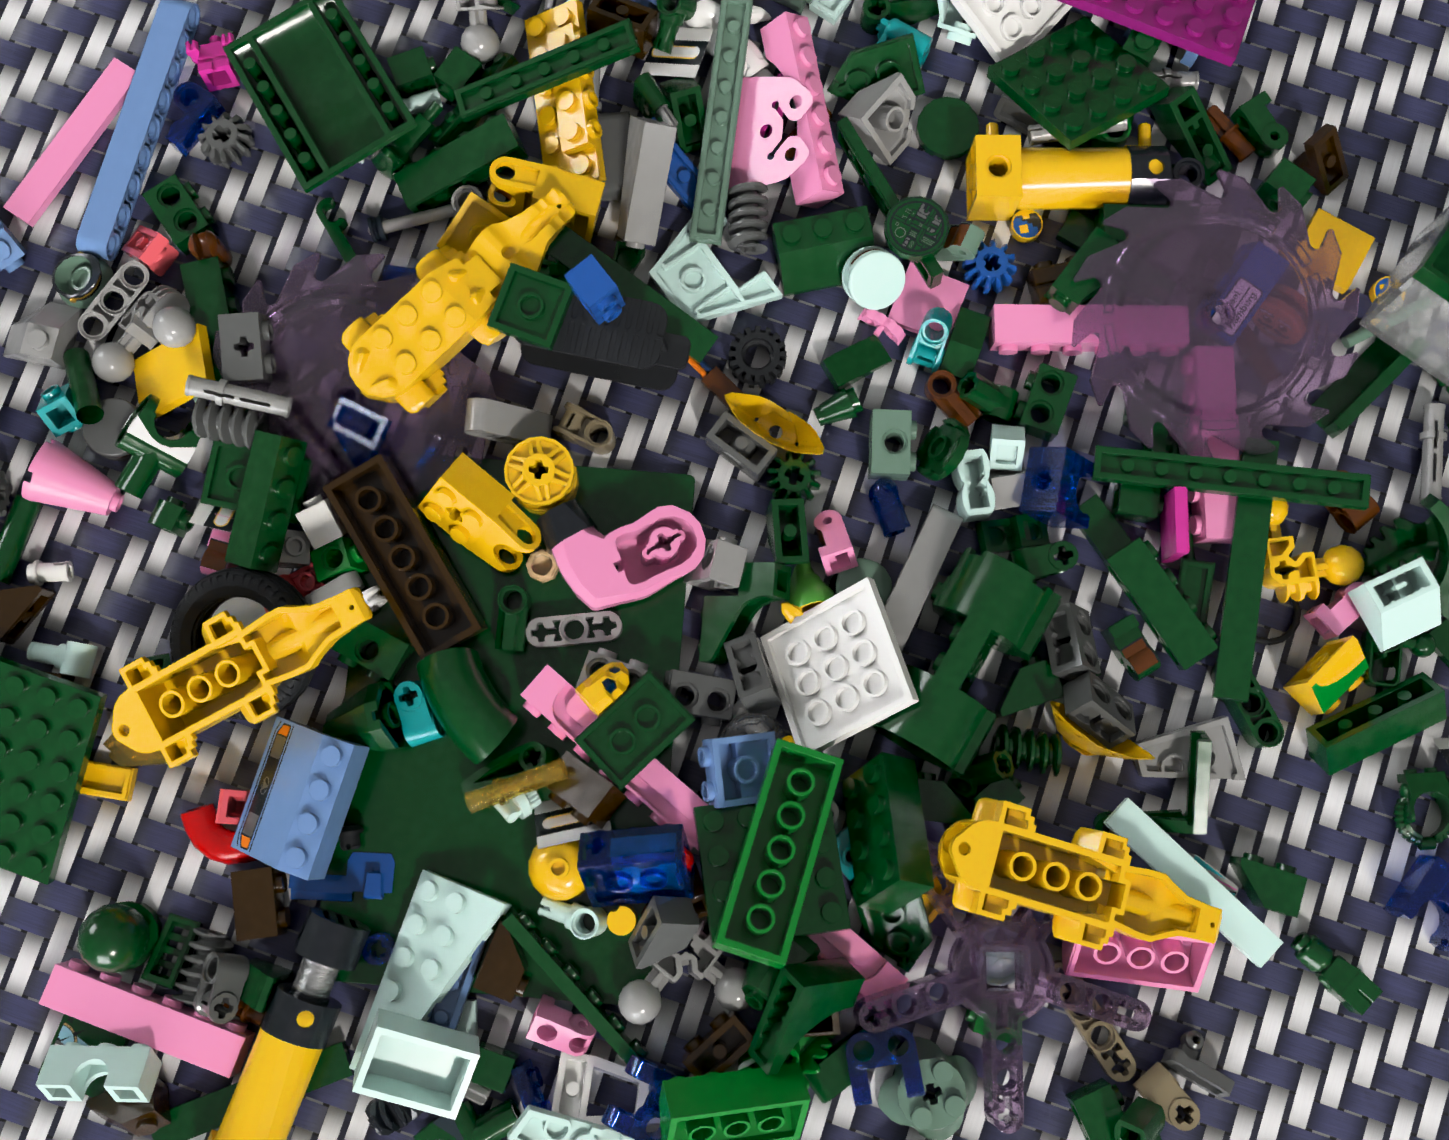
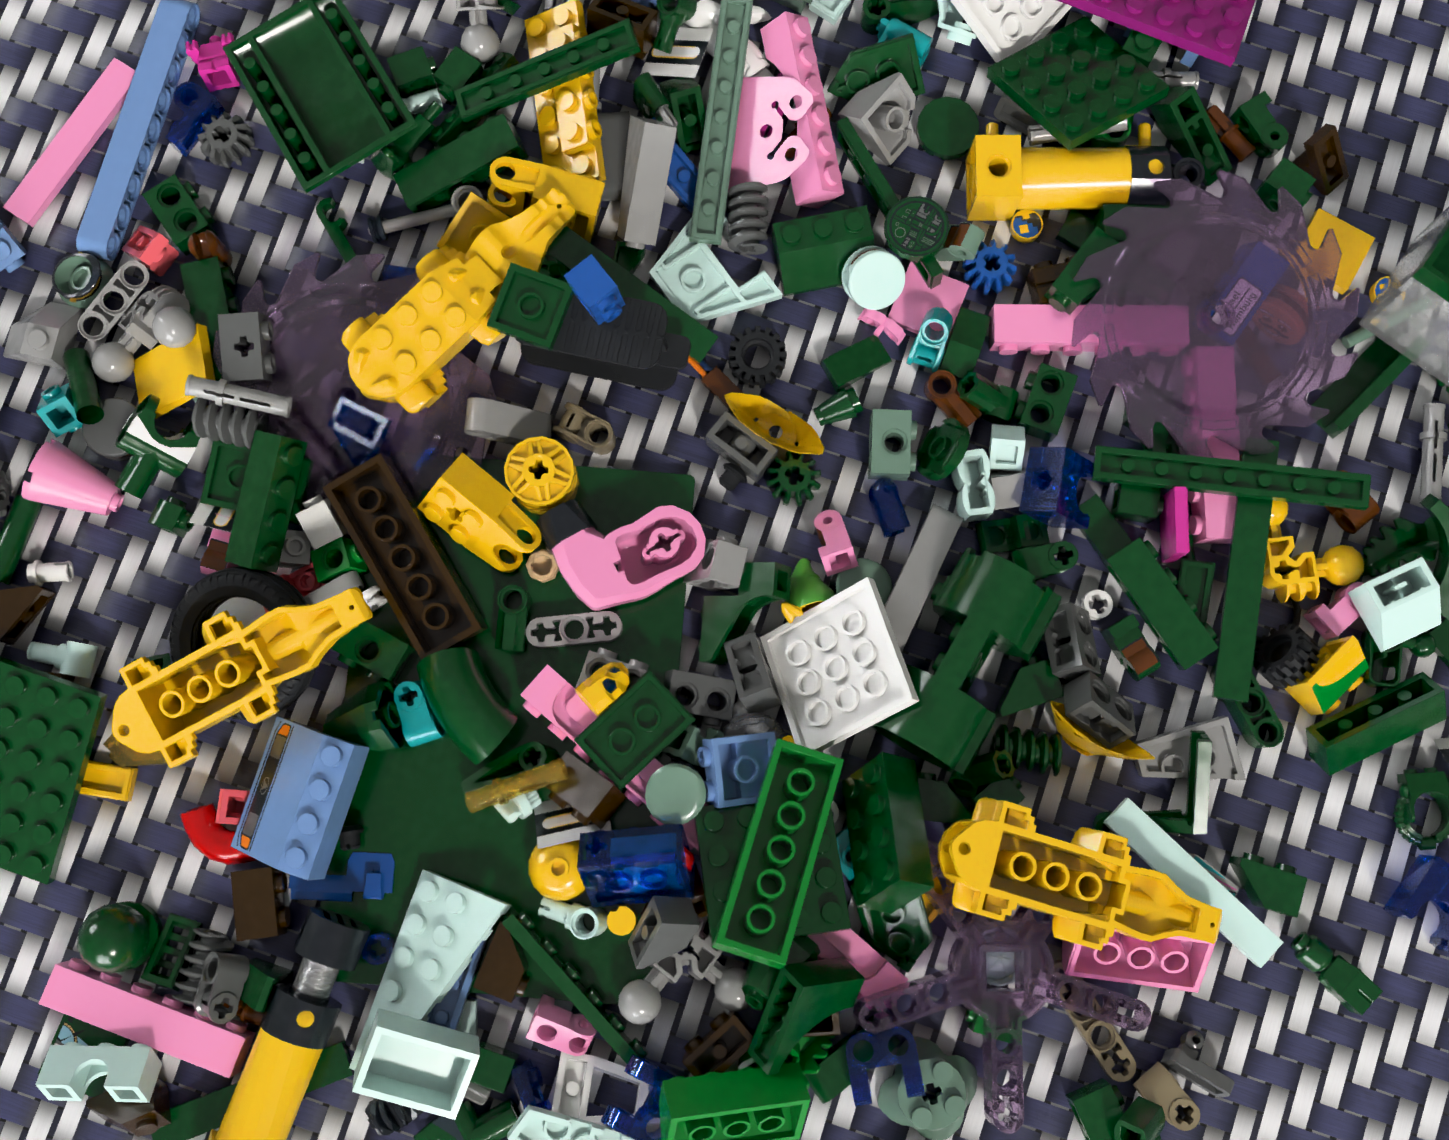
(675, 793): none -> sand green piece
(687, 744): none -> sand green piece
(732, 476): none -> black piece
(787, 531): dark green slope -> none
(1100, 595): none -> white bush
(1285, 655): none -> black tyre

